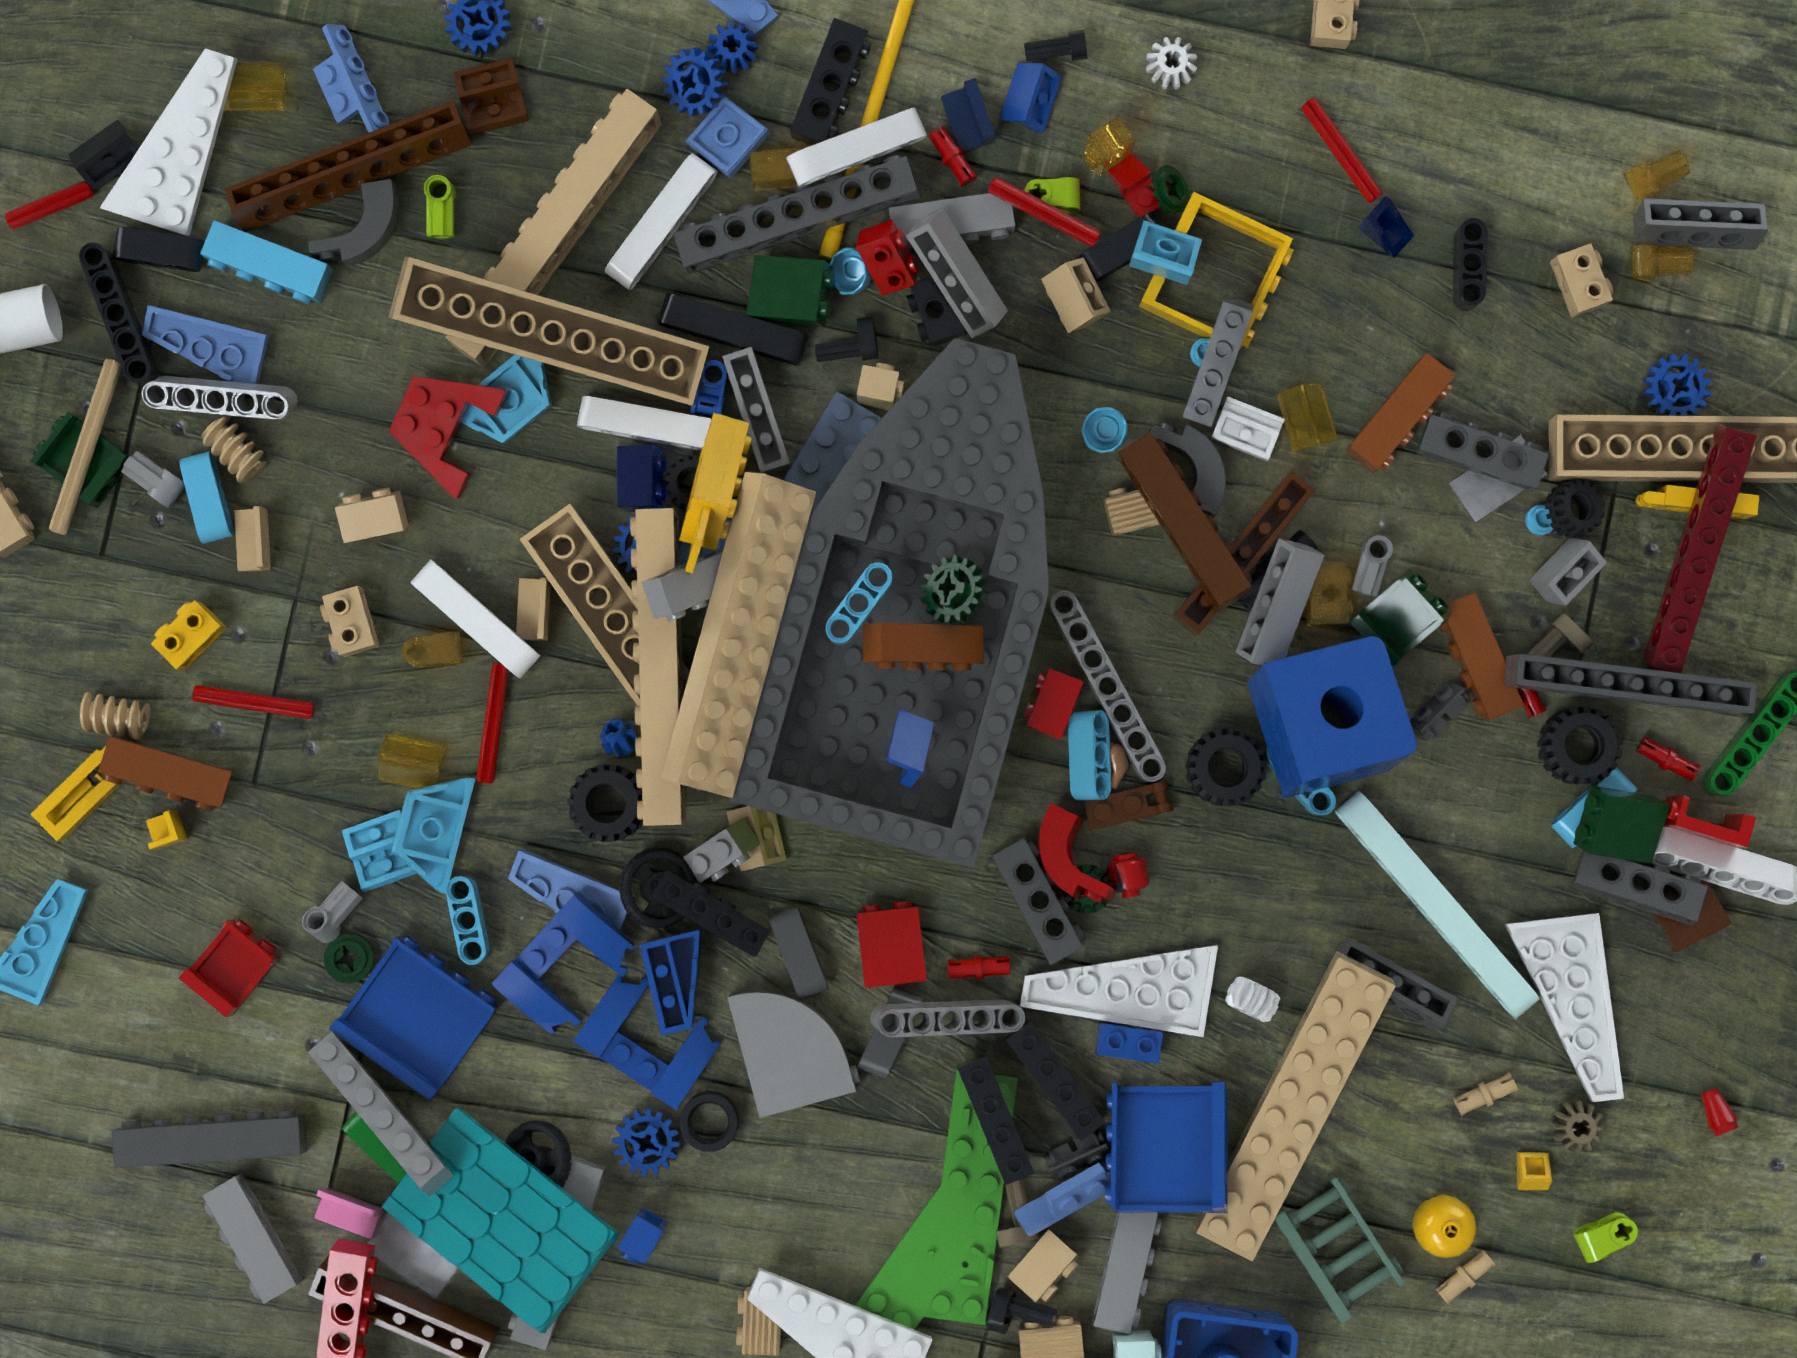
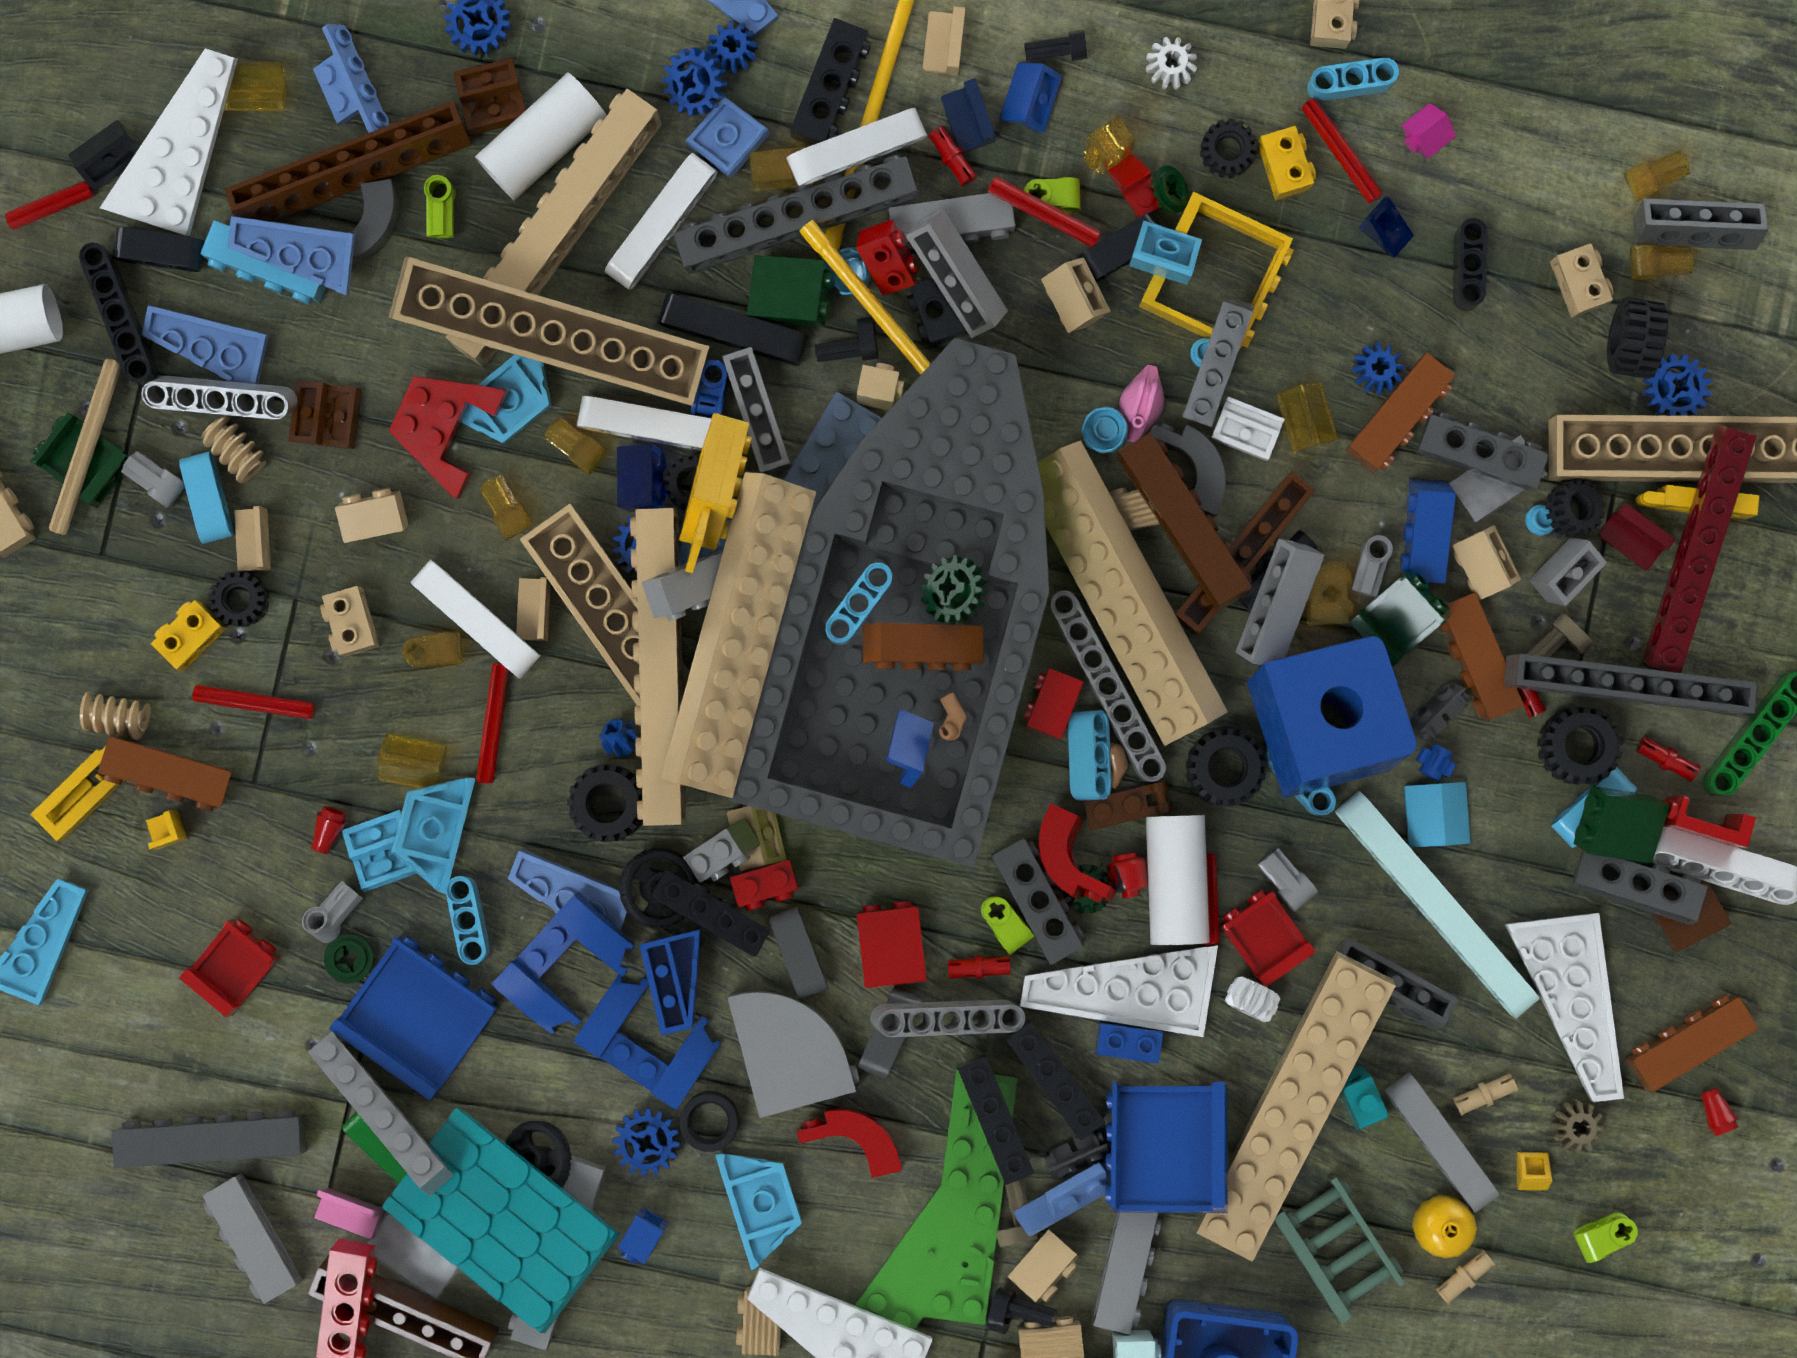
(220, 595): none -> black tyre
(304, 251): none -> medium blue wing
(325, 415): none -> reddish brown slope
(327, 828): none -> red cone
(507, 512): none -> clear yellow piece
(541, 136): none -> white piece
(580, 449): none -> clear yellow piece
(760, 1203): none -> medium azure wing
(763, 883): none -> red brick
(823, 246): none -> yellow piece
(863, 1129): none -> red arch
(944, 41): none -> tan panel
(955, 718): none -> medium nougat arm
(1007, 928): none -> lime piece
(1125, 596): none -> tan brick
(1142, 402): none -> bright pink hat
(1177, 880): none -> white piece
(1212, 898): none -> red axle
(1228, 130): none -> black tyre
(1266, 937): none -> red panel
(1286, 162): none -> yellow brick
(1291, 885): none -> light grey piece
(1362, 1099): none -> teal torso
(1364, 70): none -> medium azure beam
(1369, 359): none -> blue gear
(1428, 131): none -> dark pink brick
(1428, 529): none -> blue wedge
(1436, 762): none -> blue gear
(1437, 814): none -> medium azure slope
(1441, 1142): none -> light grey beam
(1486, 562): none -> tan brick
(1635, 536): none -> dark red panel
(1637, 337): none -> black tyre
(1691, 1042): none -> dark orange brick

